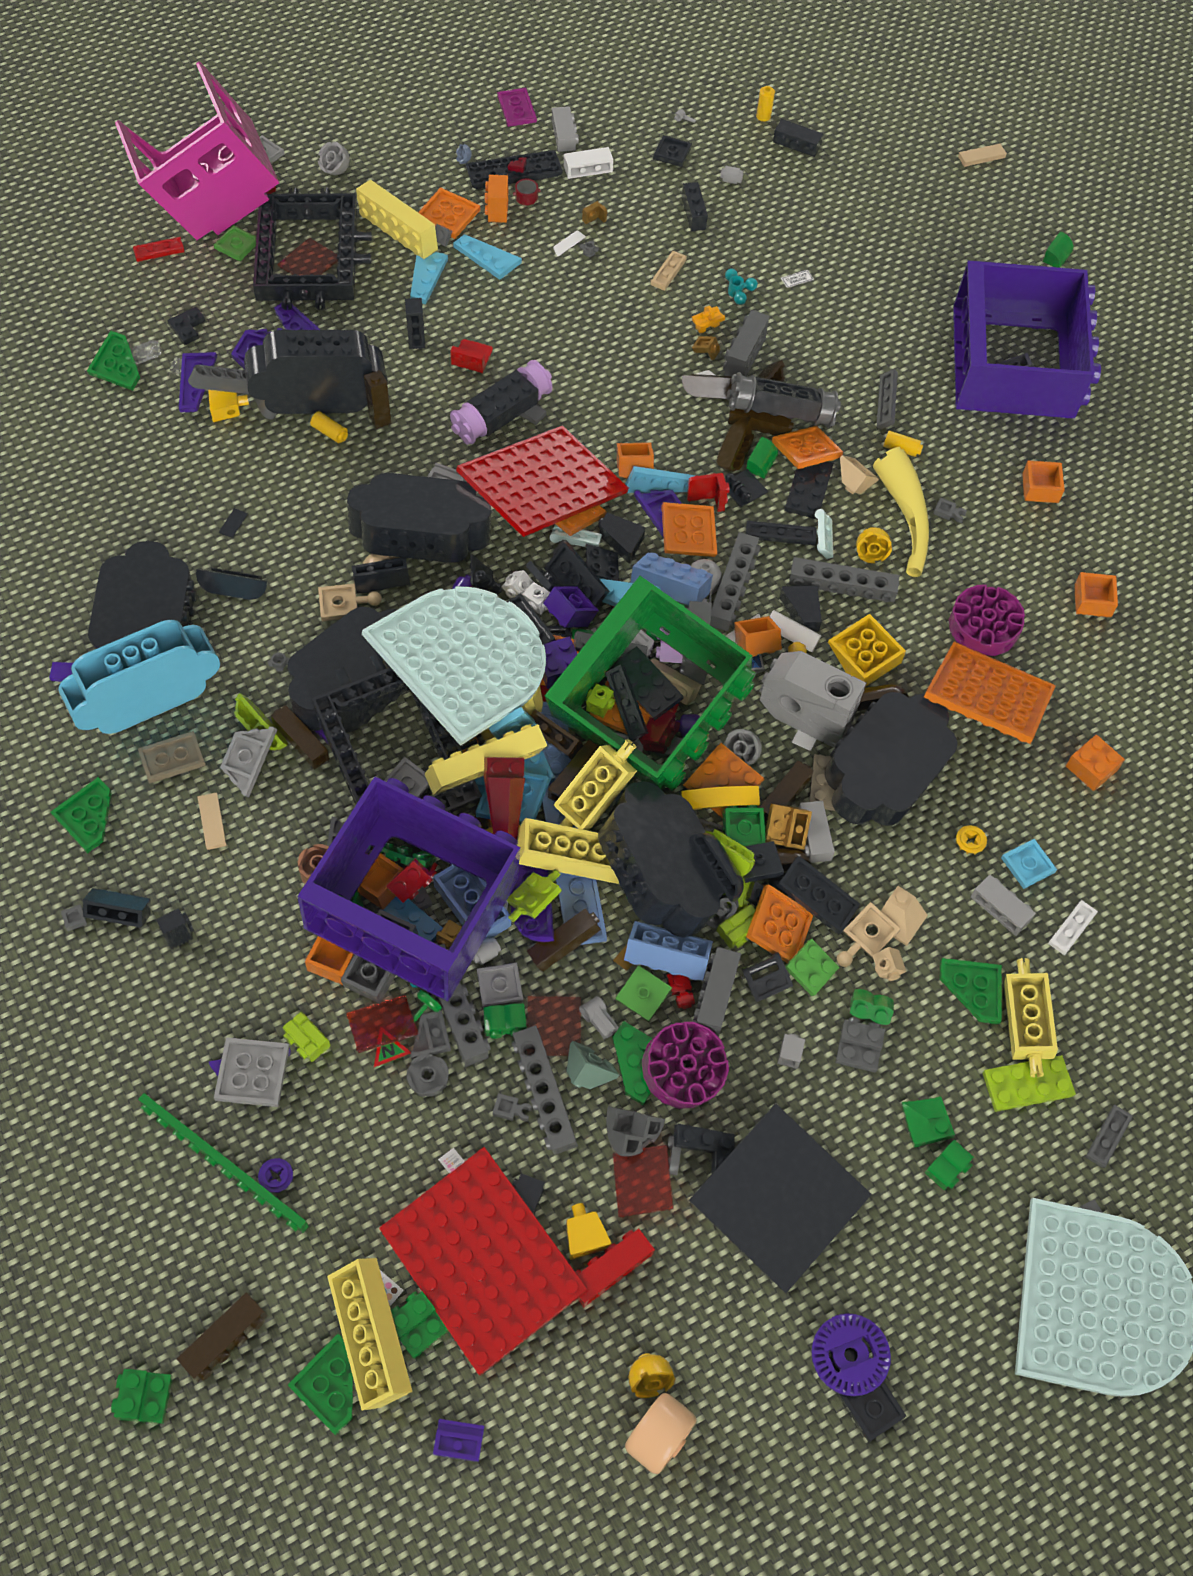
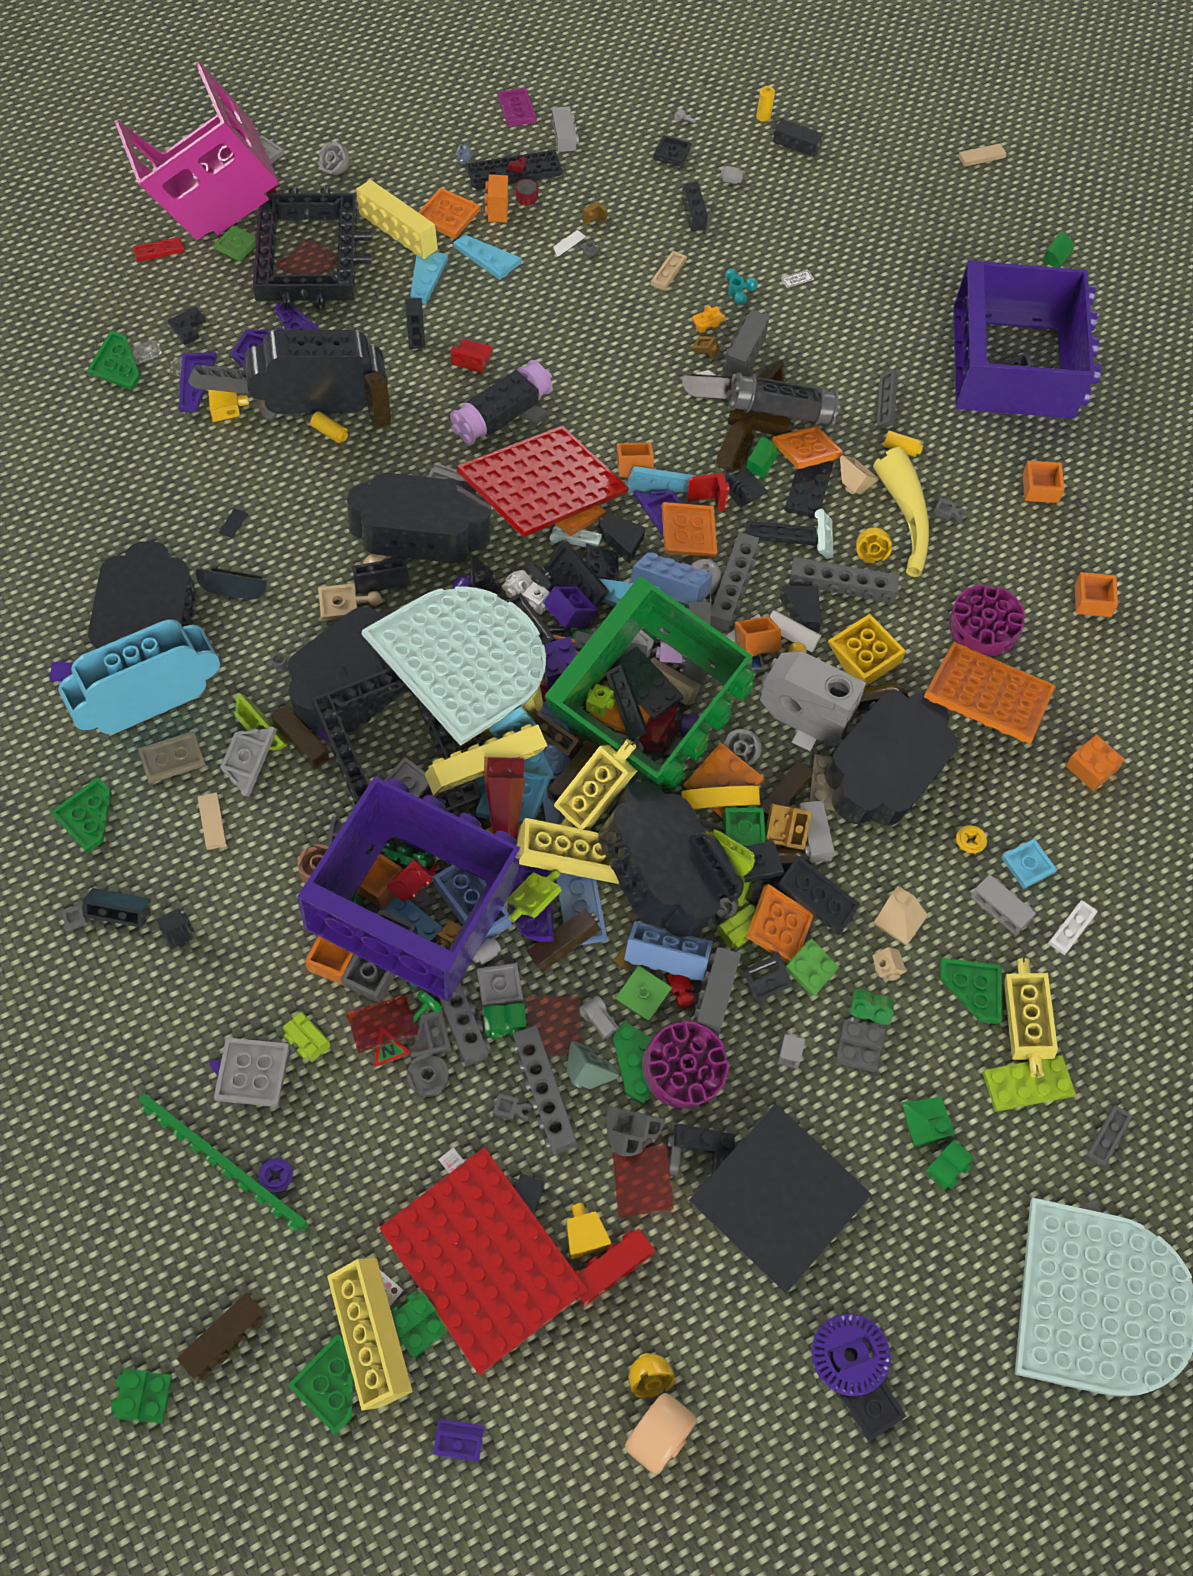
(442, 234): dark grey plate -> none
(588, 162): white brick -> none
(870, 944): tan plate -> none

